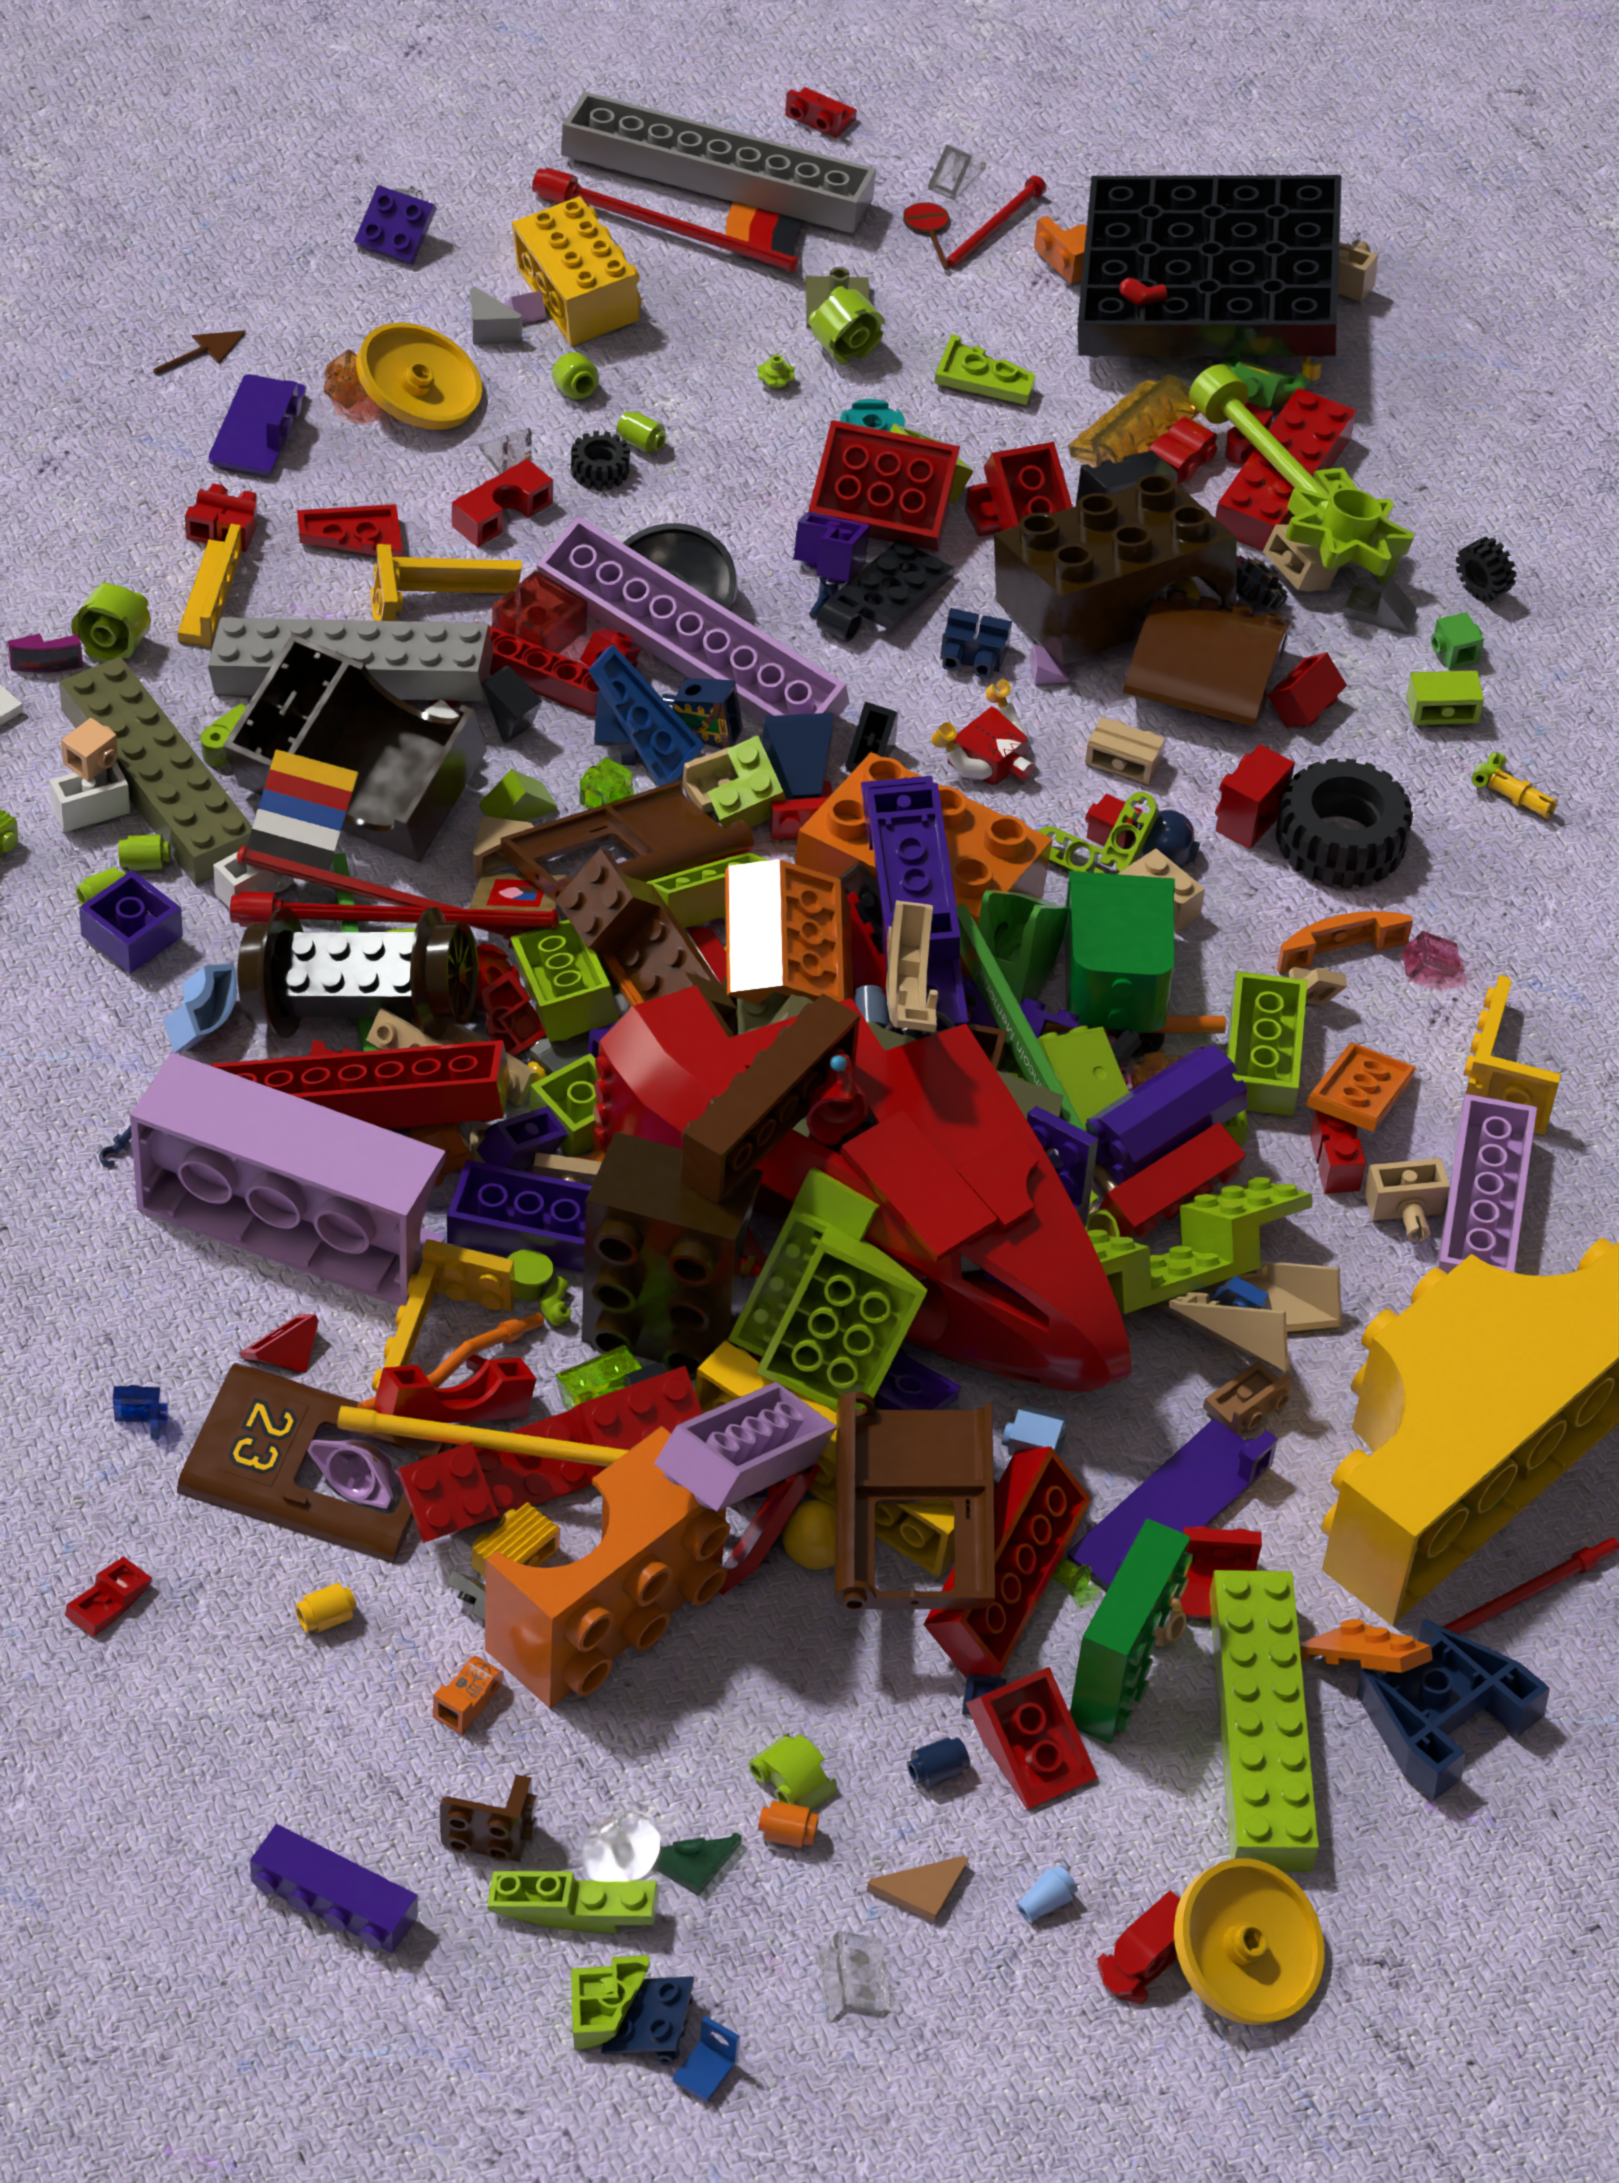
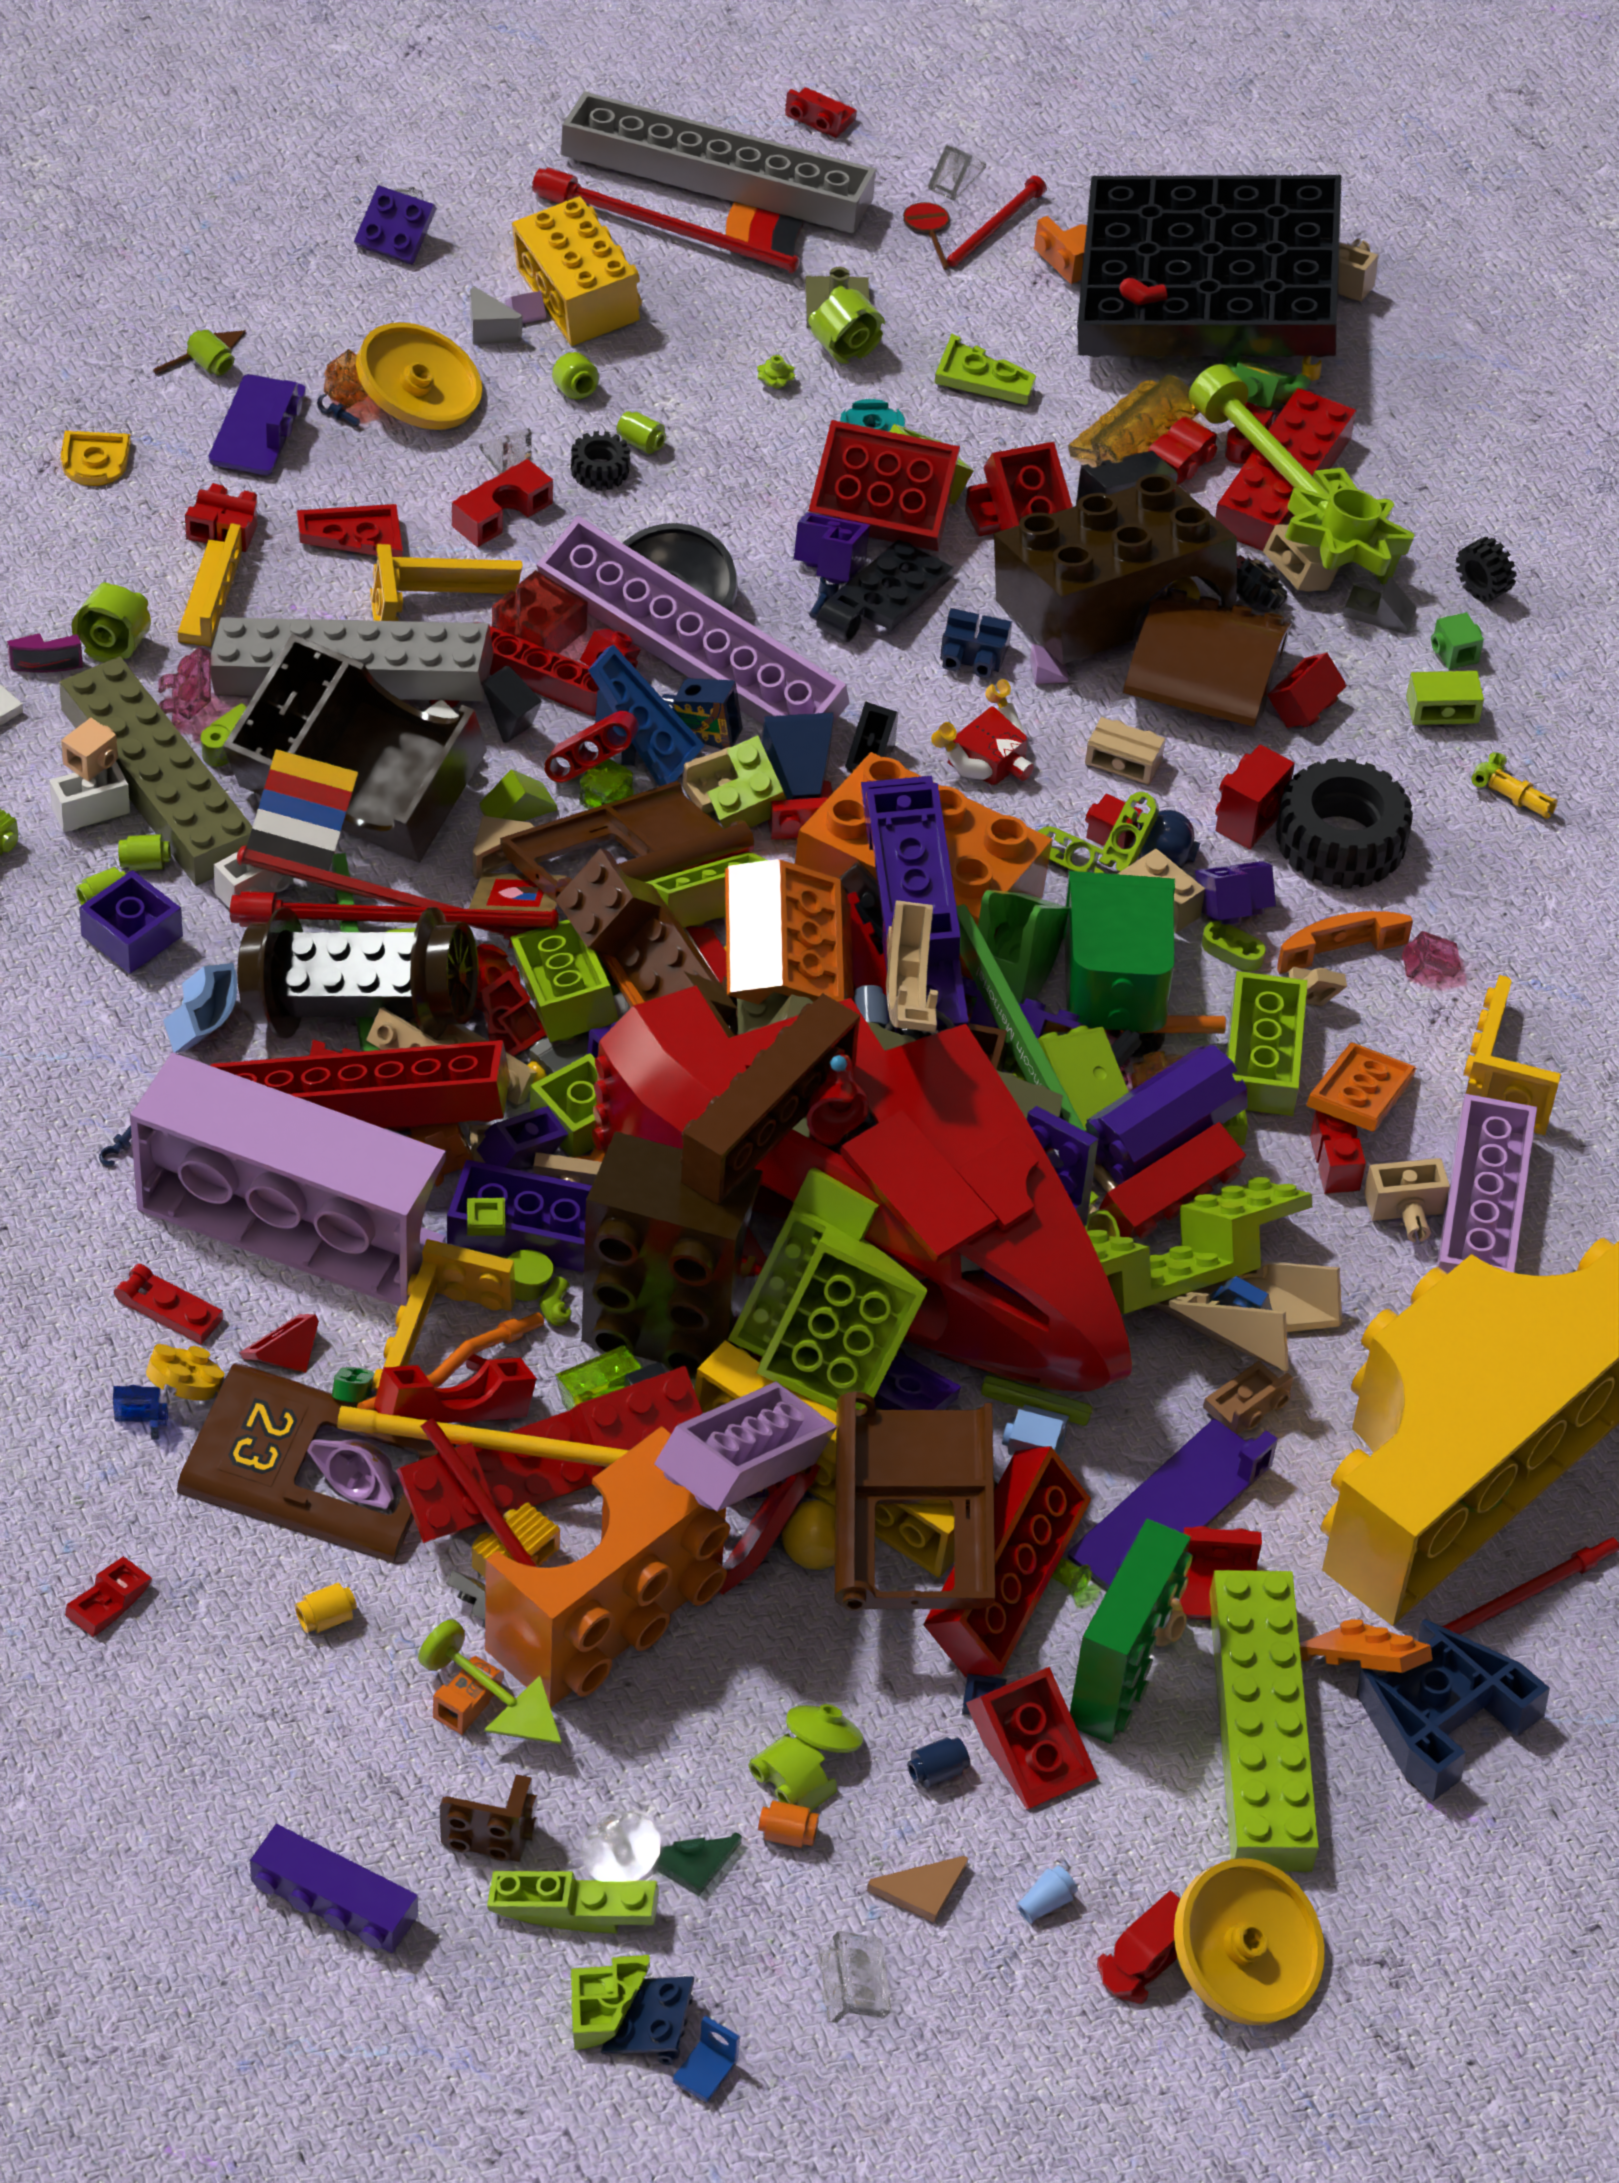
(94, 456): none -> yellow tile
(168, 1304): none -> red plate
(186, 1371): none -> yellow plate
(190, 686): none -> clear pink plate
(210, 352): none -> lime brick
(339, 411): none -> dark blue hand
(352, 1384): none -> green beam
(476, 1493): none -> red bar
(485, 1216): none -> lime tile
(525, 1717): none -> lime piece
(602, 736): none -> red beam
(824, 1728): none -> lime dish
(1021, 1395): none -> lime axle
(1233, 946): none -> lime beam
(1237, 891): none -> dark purple brick

